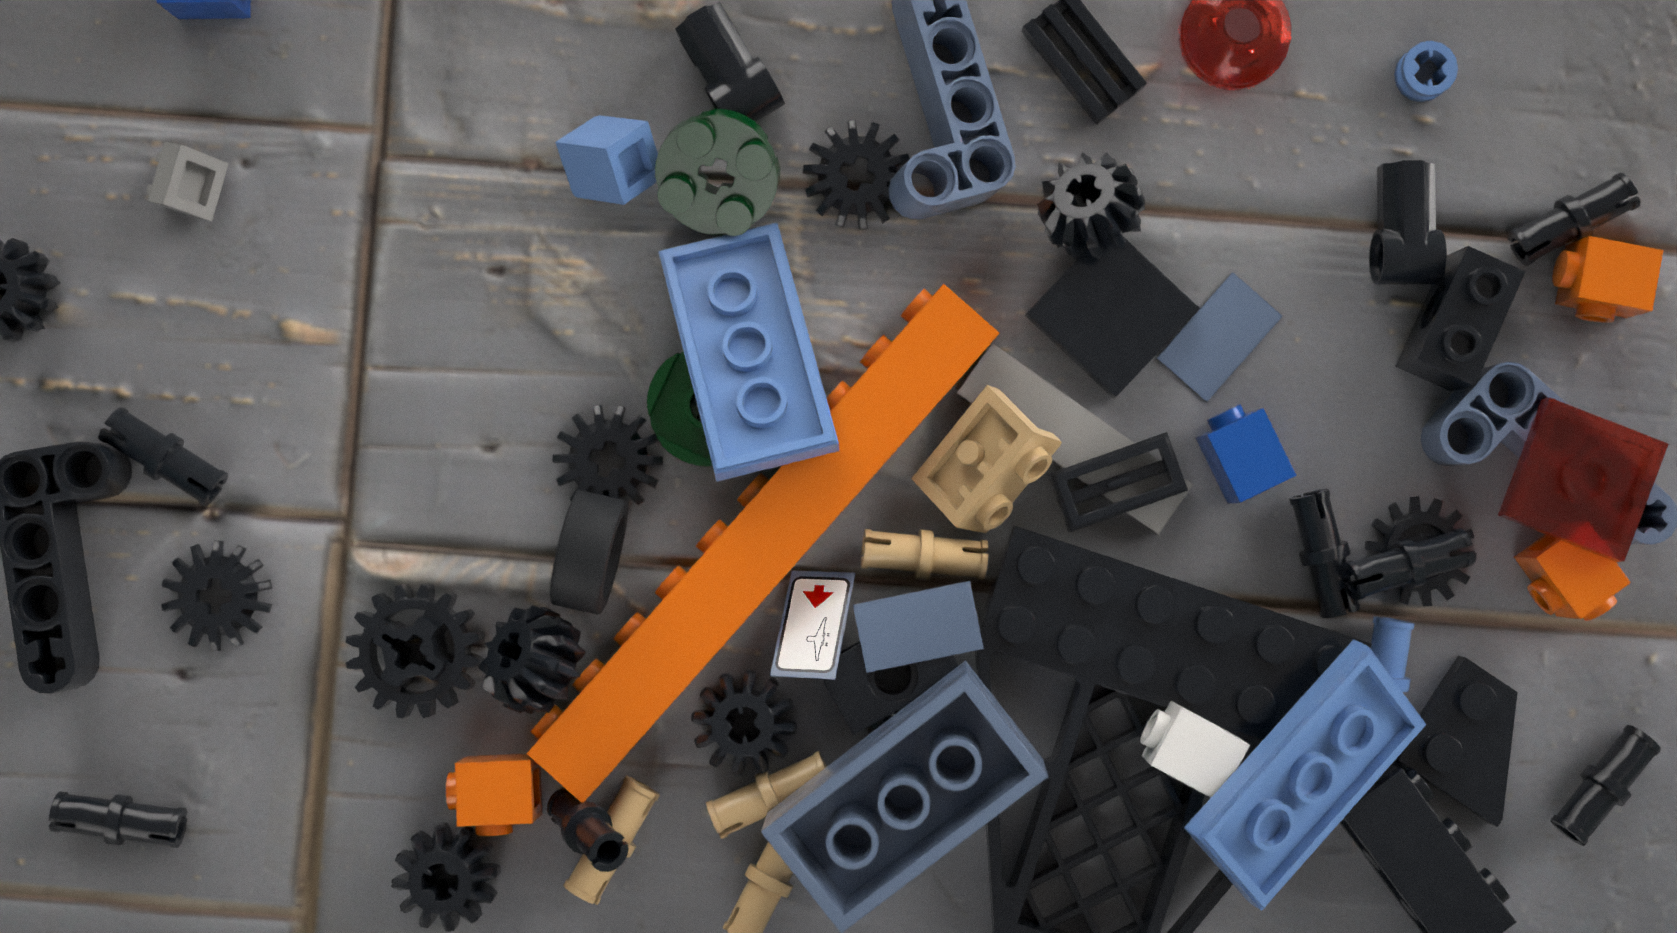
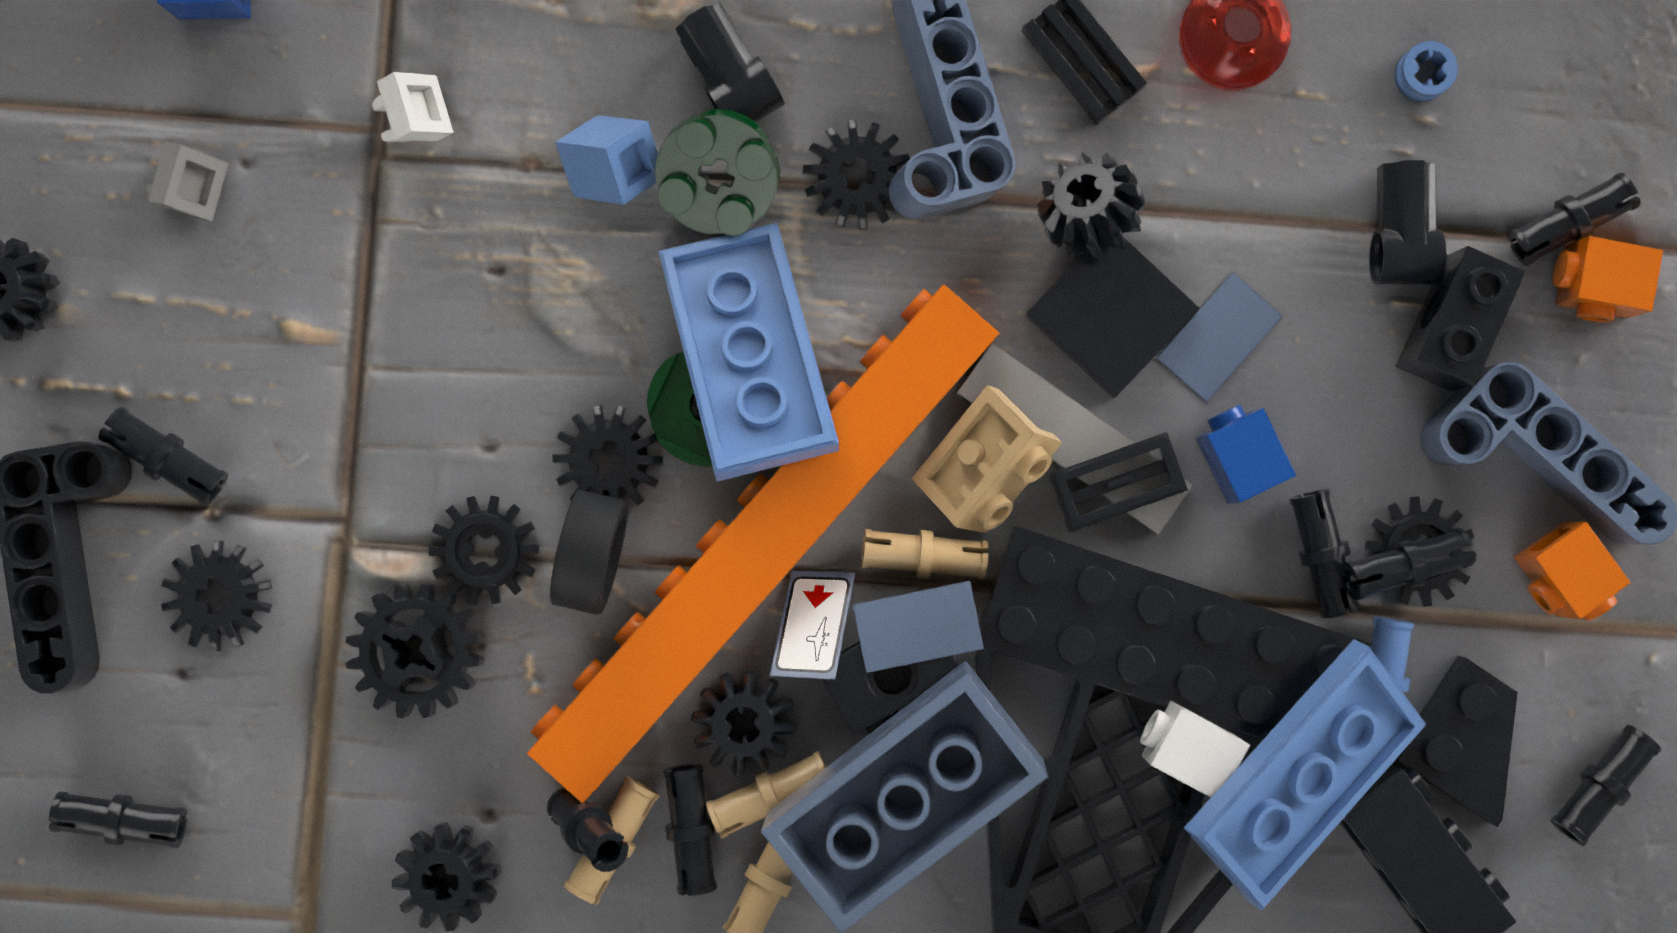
(413, 108): none -> white tile
(459, 548): none -> black gear
(495, 792): orange brick -> none
(531, 660): black gear -> none
(690, 829): none -> black pin
(1583, 479): clear red tile -> none

